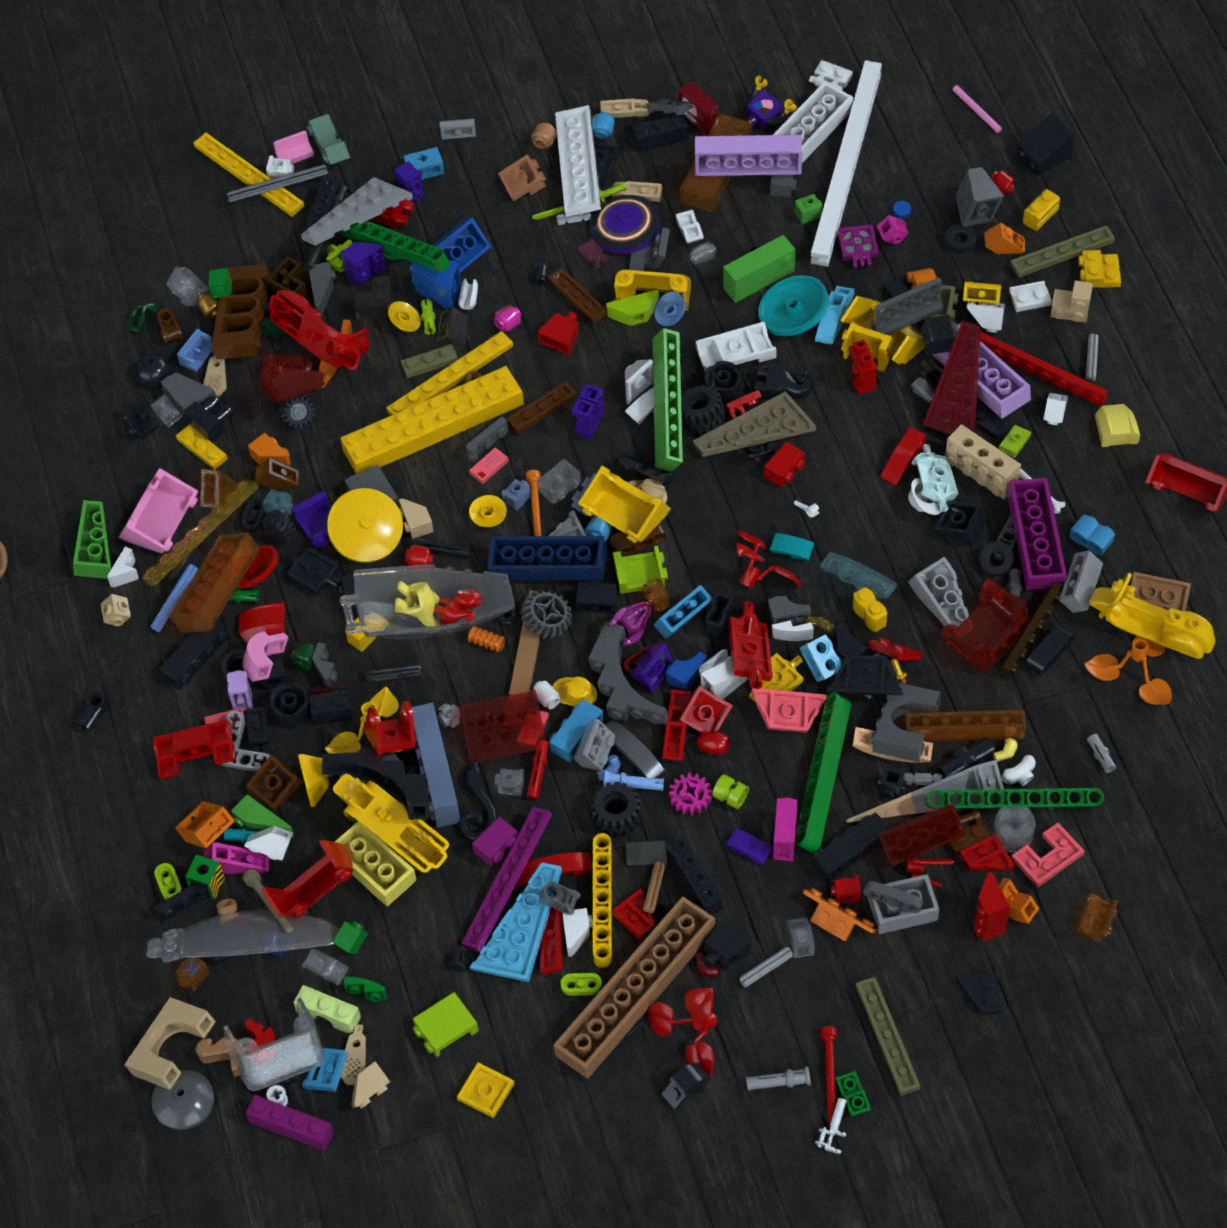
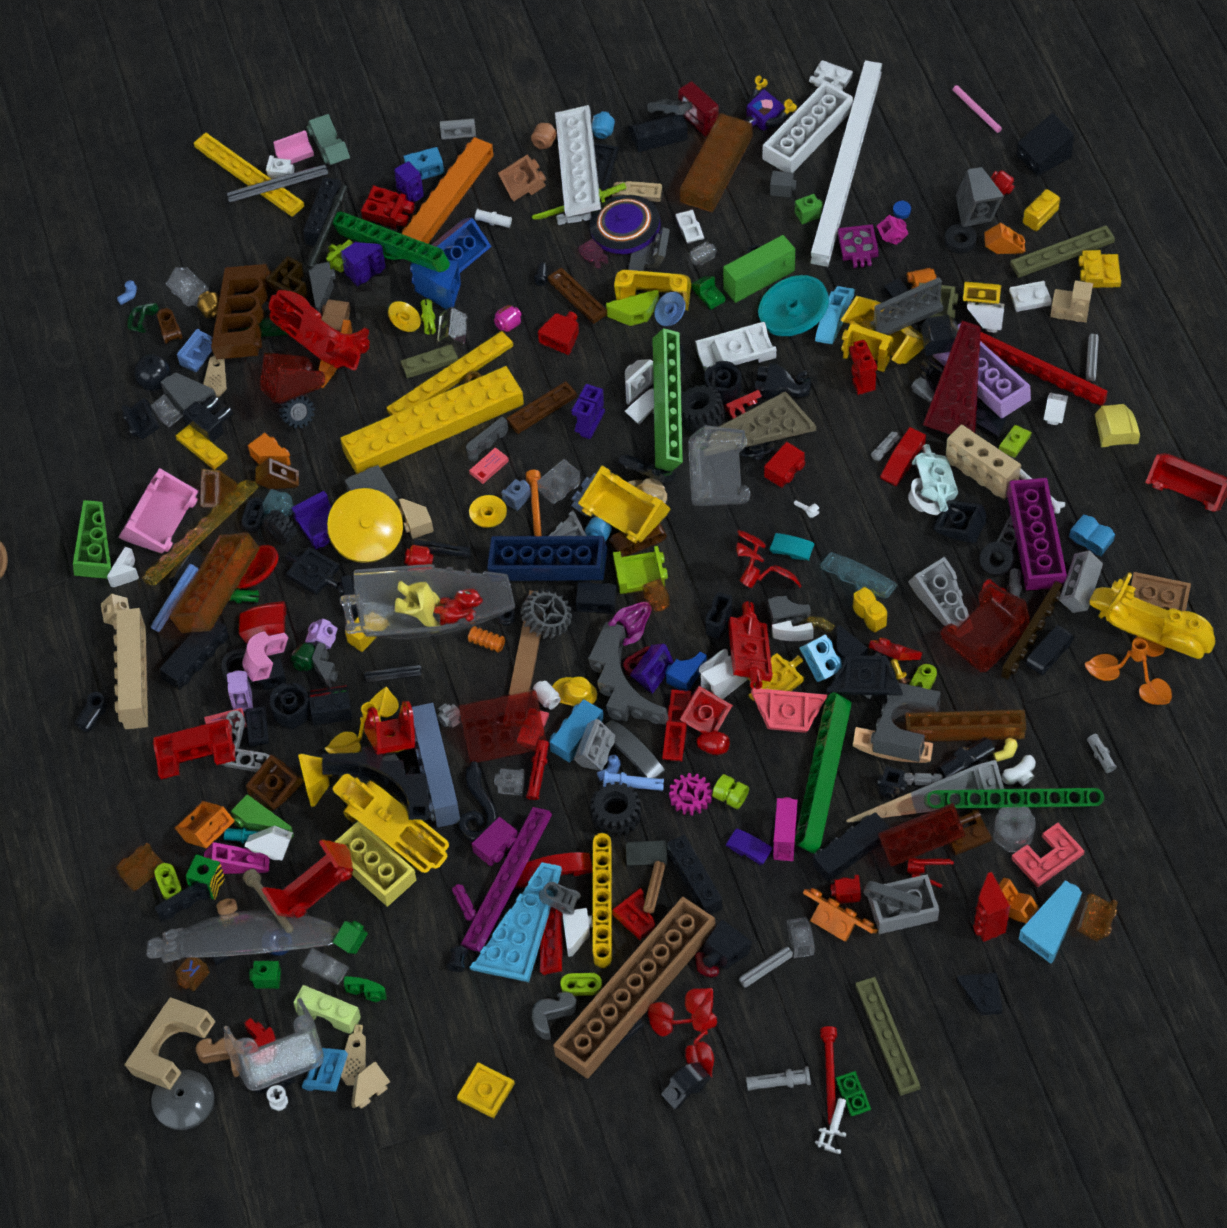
(129, 293): none -> medium blue arm
(131, 668): none -> tan brick
(139, 867): none -> clear orange bracket
(220, 283): green brick -> none
(265, 974): none -> green brick
(289, 1122): magenta brick -> none
(322, 632): none -> lavender brick
(335, 312): none -> medium nougat brick
(359, 207): light grey wing -> none
(444, 1024): lime panel -> none
(449, 191): none -> orange brick
(464, 902): none -> magenta axle
(468, 295): white piece -> none
(493, 218): none -> white pin
(551, 1009): none -> dark grey animal
(625, 108): tan hinge -> none
(683, 612): dark azure brick -> none
(708, 292): none -> green slope
(717, 466): none -> clear windscreen
(748, 155): lavender brick -> none
(885, 446): none -> light grey axle
(922, 679): none -> lime plate
(986, 856): red wing -> none
(1050, 923): none -> medium azure slope

